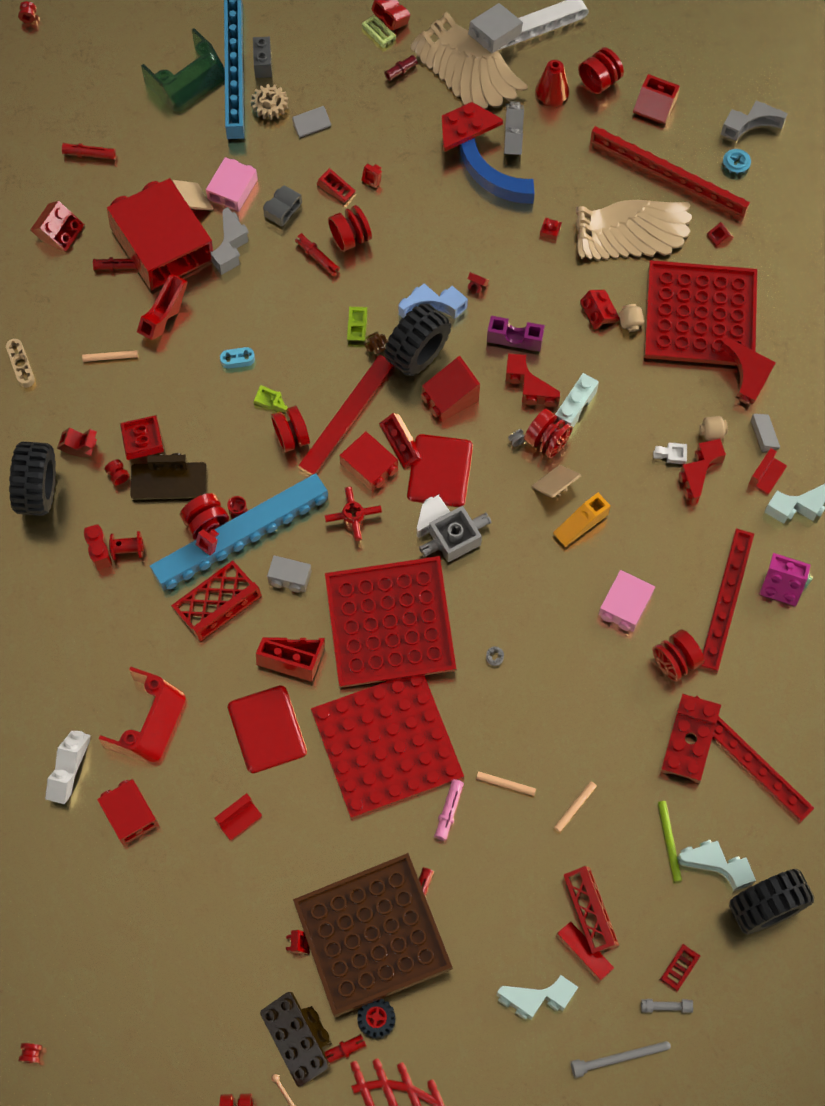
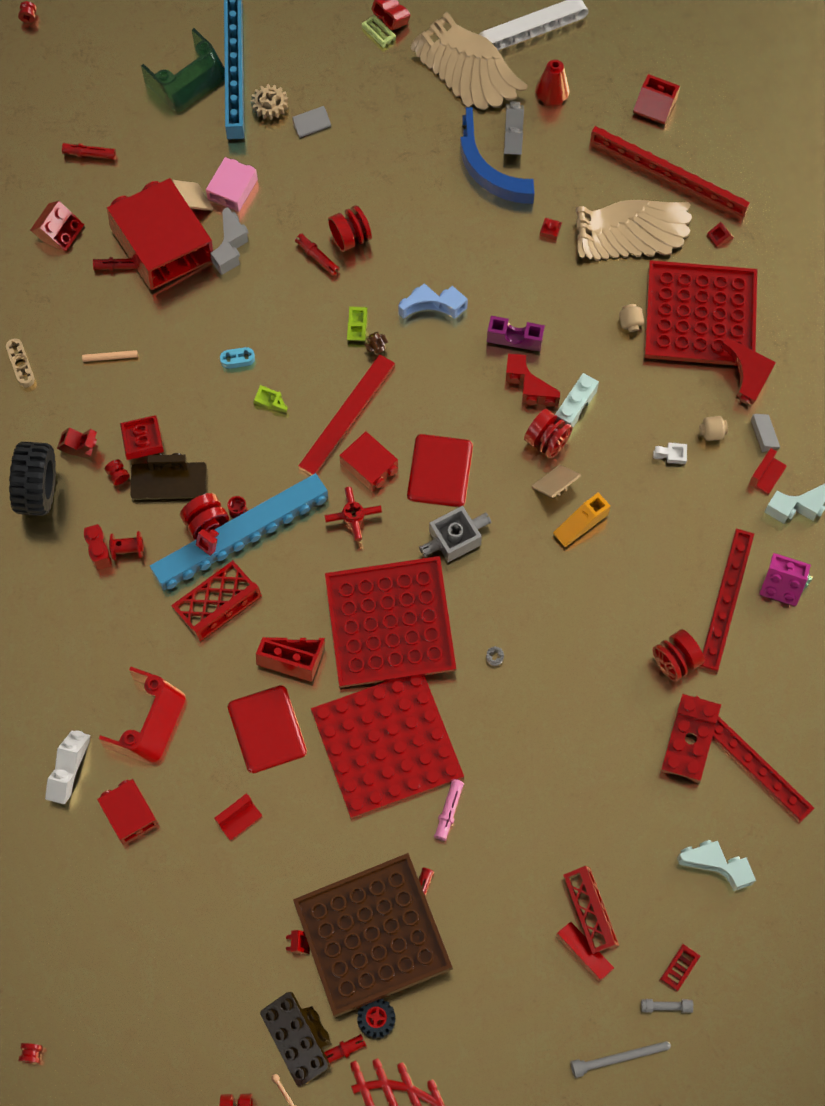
(166, 305): red arch -> none
(262, 57): dark grey brick -> none
(282, 205): dark grey brick -> none
(289, 574): light grey brick -> none
(290, 429): red wheel -> none
(323, 184): red slope -> none
(372, 175): red tile -> none
(400, 68): dark red pin -> none
(400, 440): red slope -> none
(417, 339): black tyre -> none
(430, 511): white slope -> none
(451, 390): red slope -> none
(466, 124): red wing -> none
(478, 280): red tile -> none
(495, 28): light grey brick -> none
(506, 783): light nougat bar -> none
(517, 438): light grey bush -> none
(528, 1001): light aqua arch -> none
(575, 806): light nougat bar -> none
(599, 308): red bracket -> none
(601, 70): red wheel -> none
(626, 601): bright pink brick -> none
(670, 841): lime bar -> none
(694, 473): red arch -> none
(733, 155): medium azure gear -> none
(760, 115): light grey arch -> none
(771, 901): black tyre -> none

